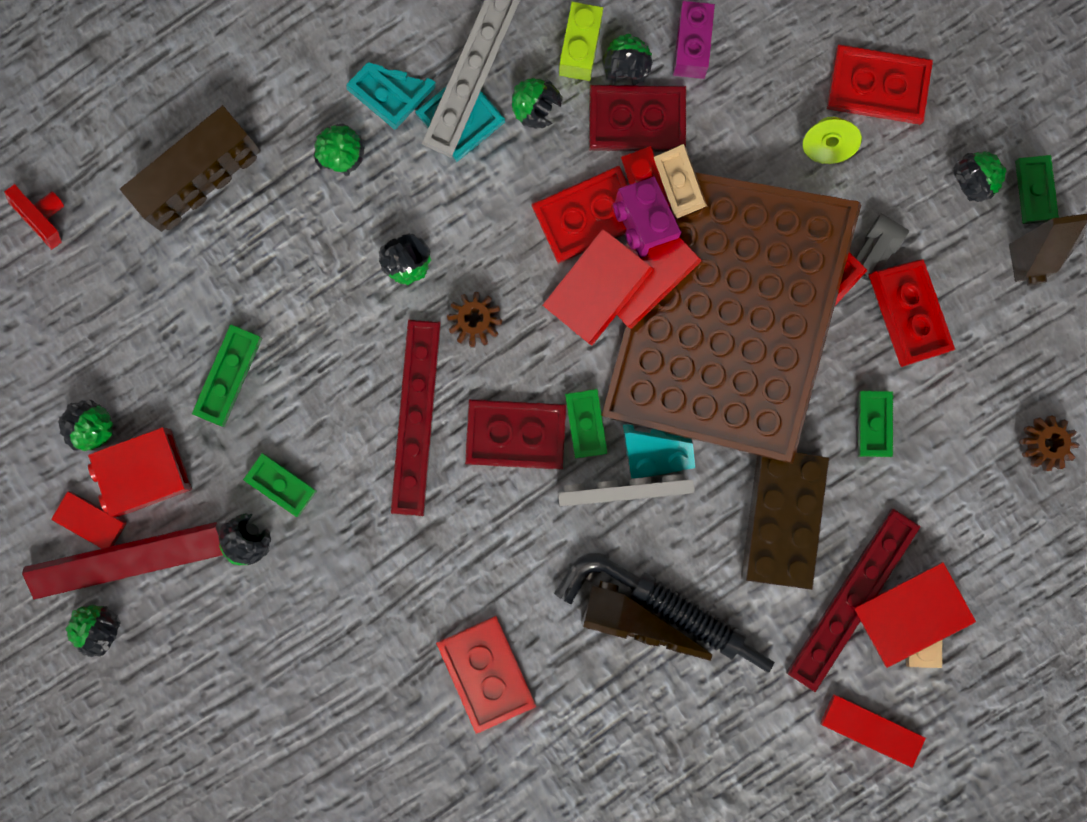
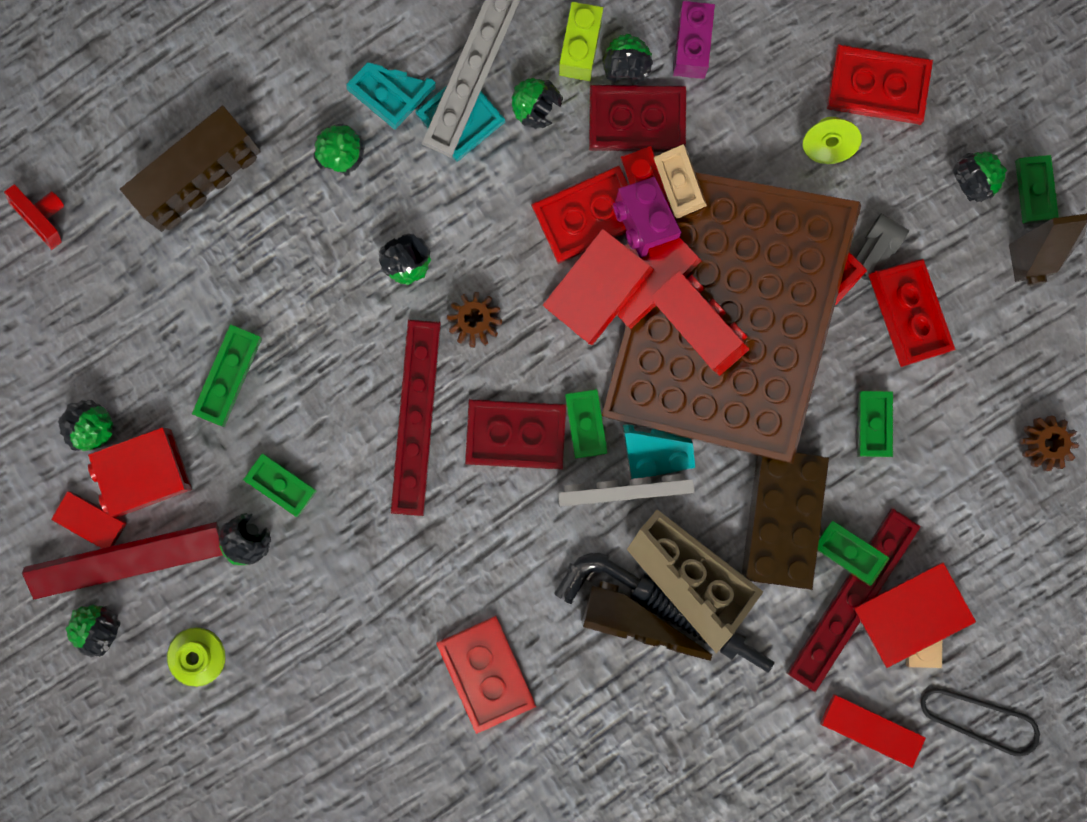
(210, 653): none -> lime piece
(694, 579): none -> dark tan wedge
(701, 322): none -> red brick
(852, 553): none -> green plate
(973, 735): none -> black piece

